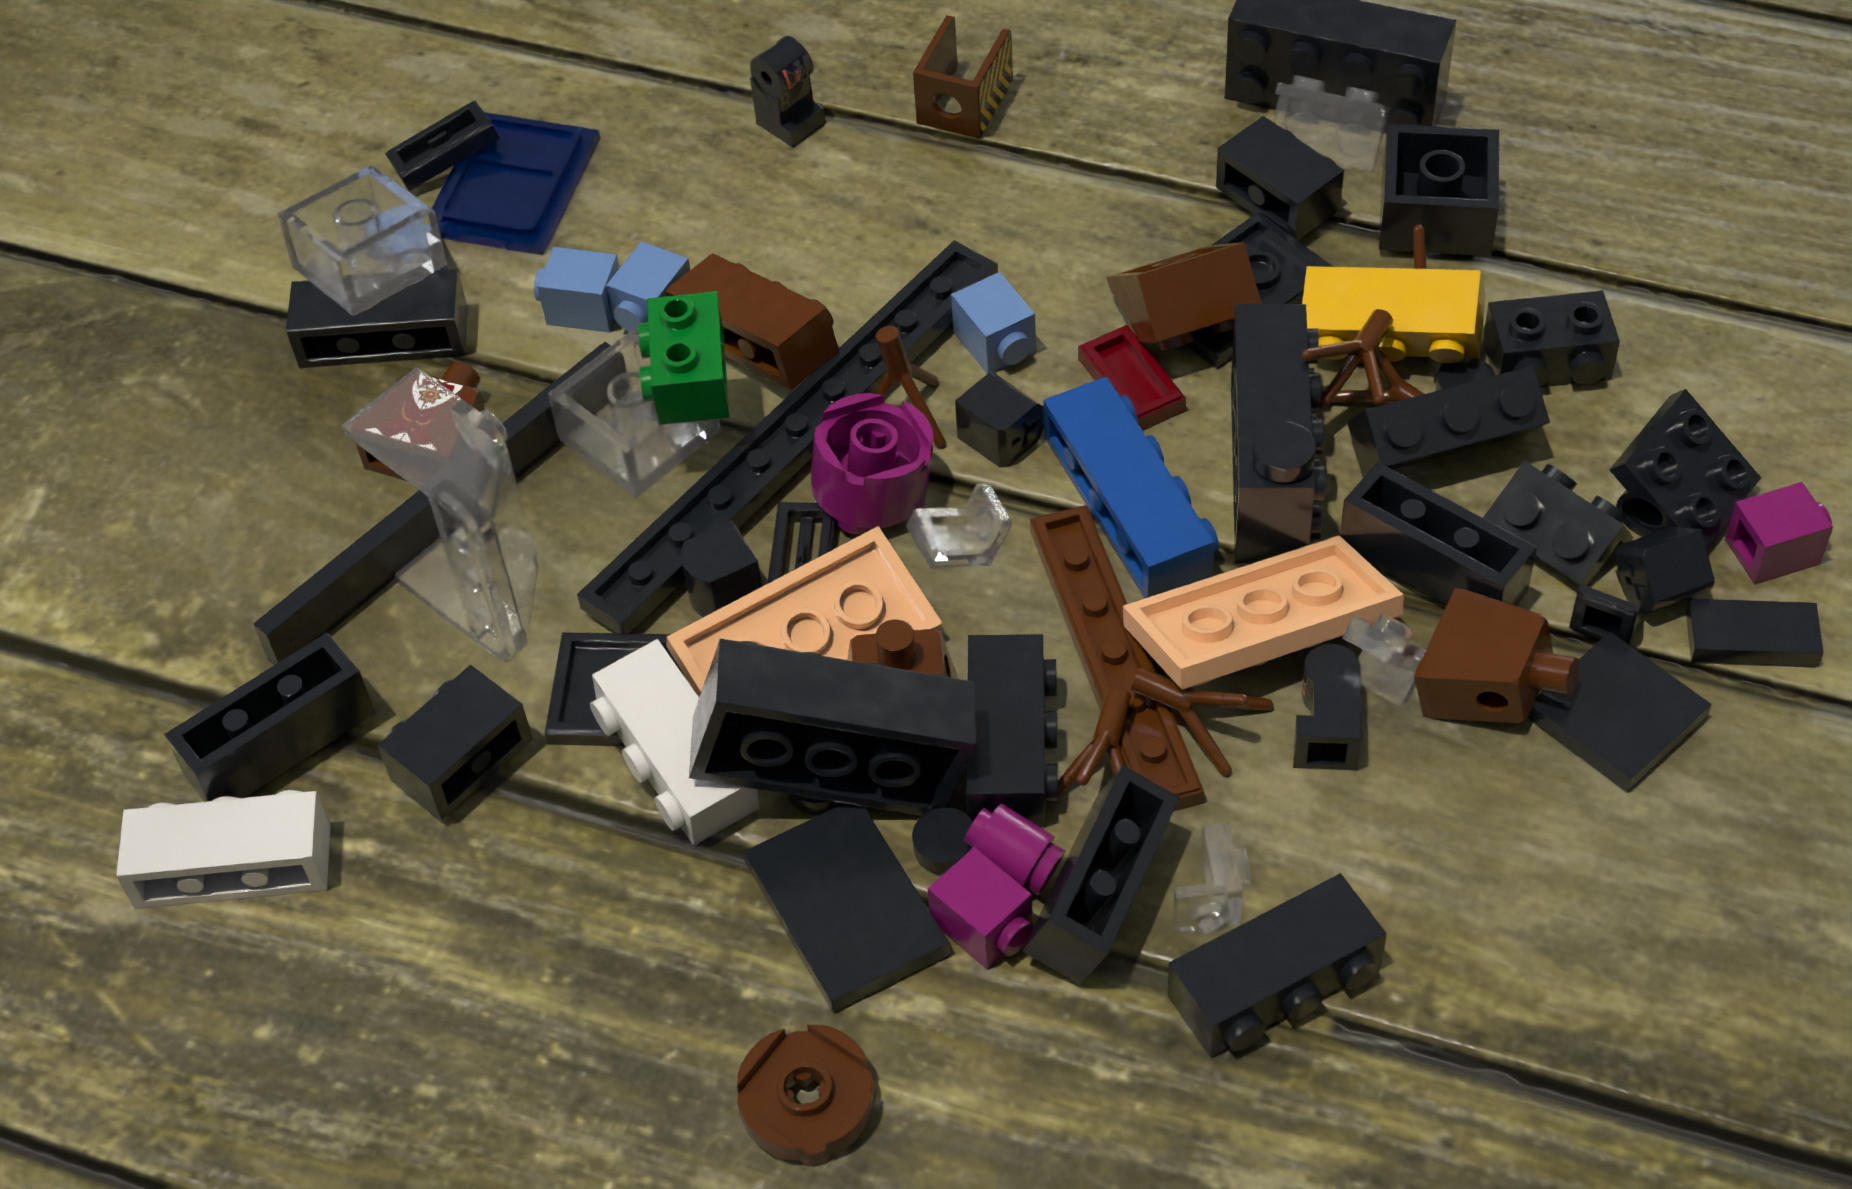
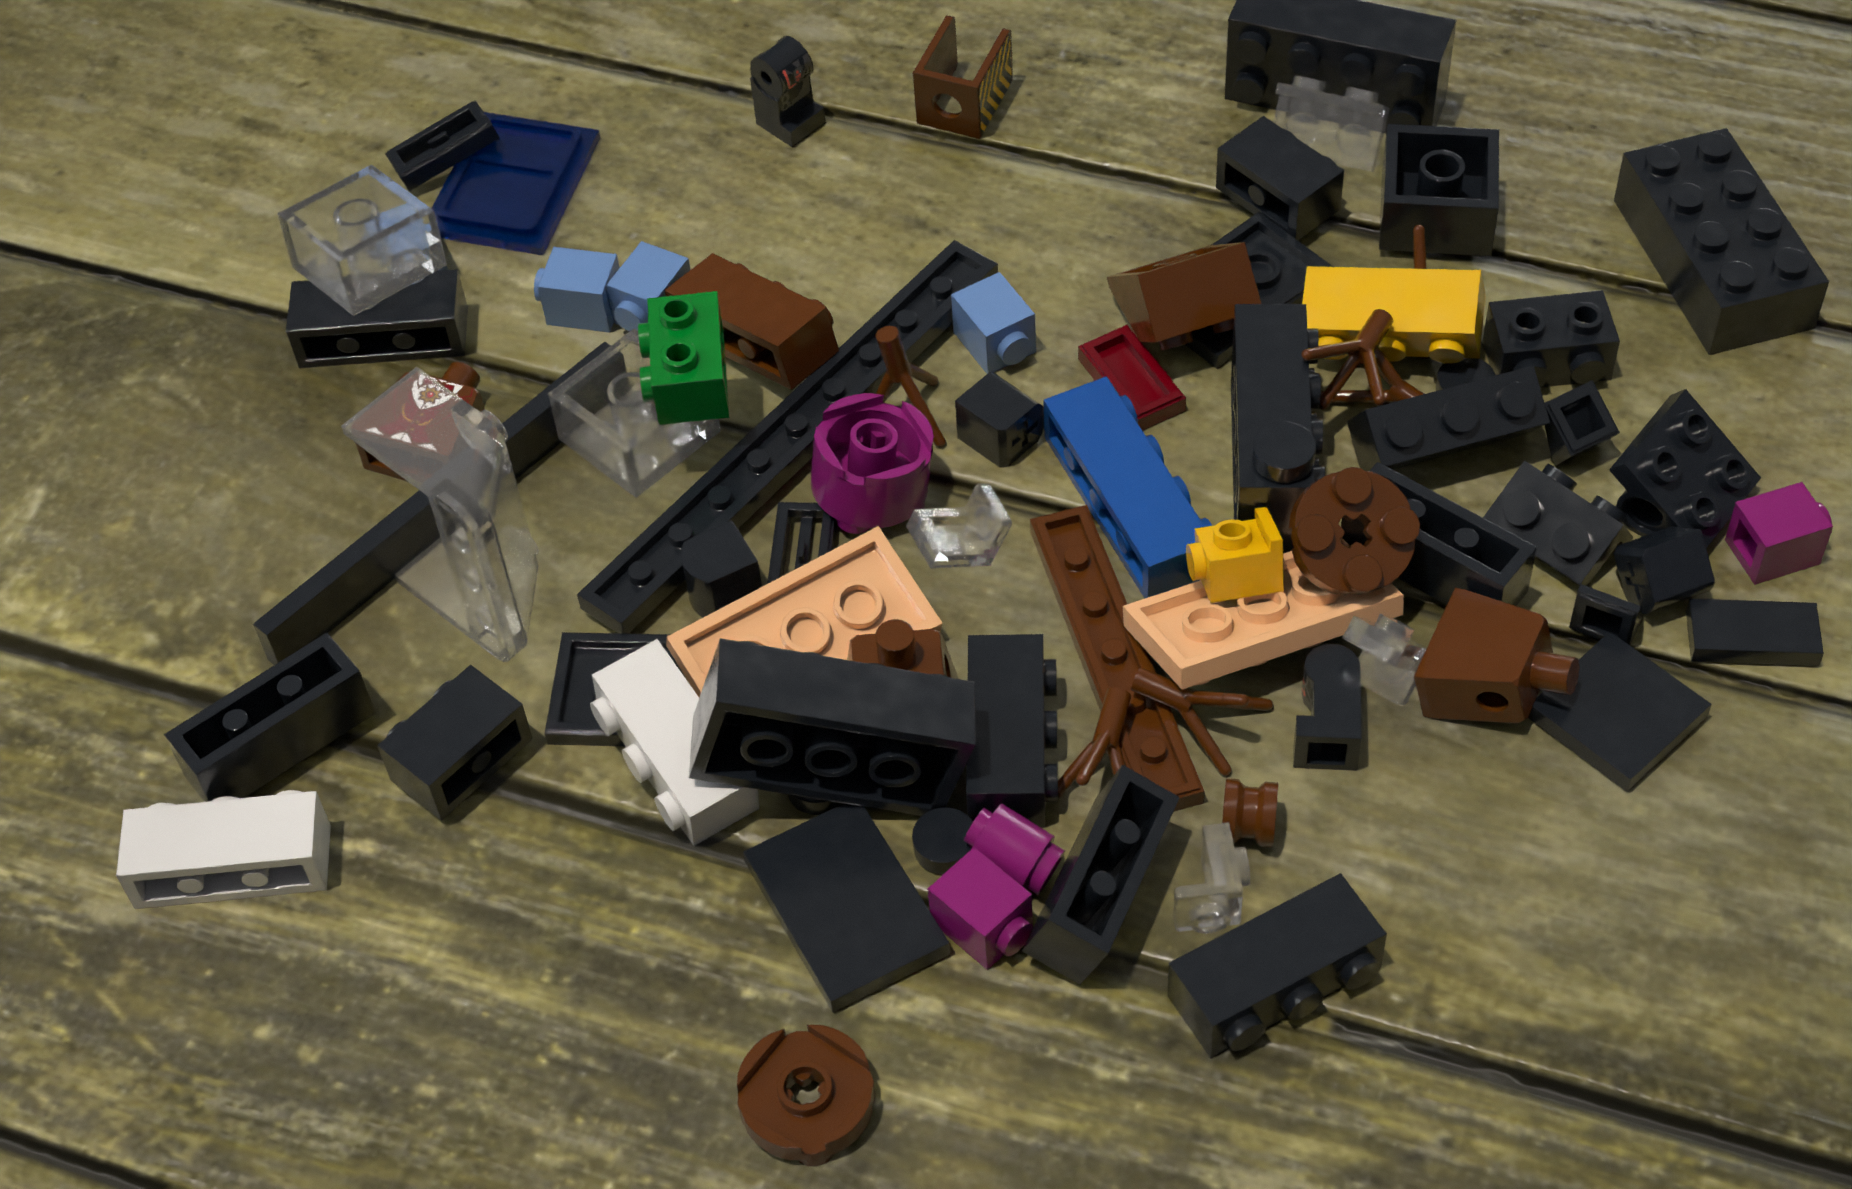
(1238, 558): none -> yellow brick
(1251, 811): none -> reddish brown wheel
(1317, 536): none -> reddish brown plate
(1578, 422): none -> black slope
(1720, 241): none -> black brick

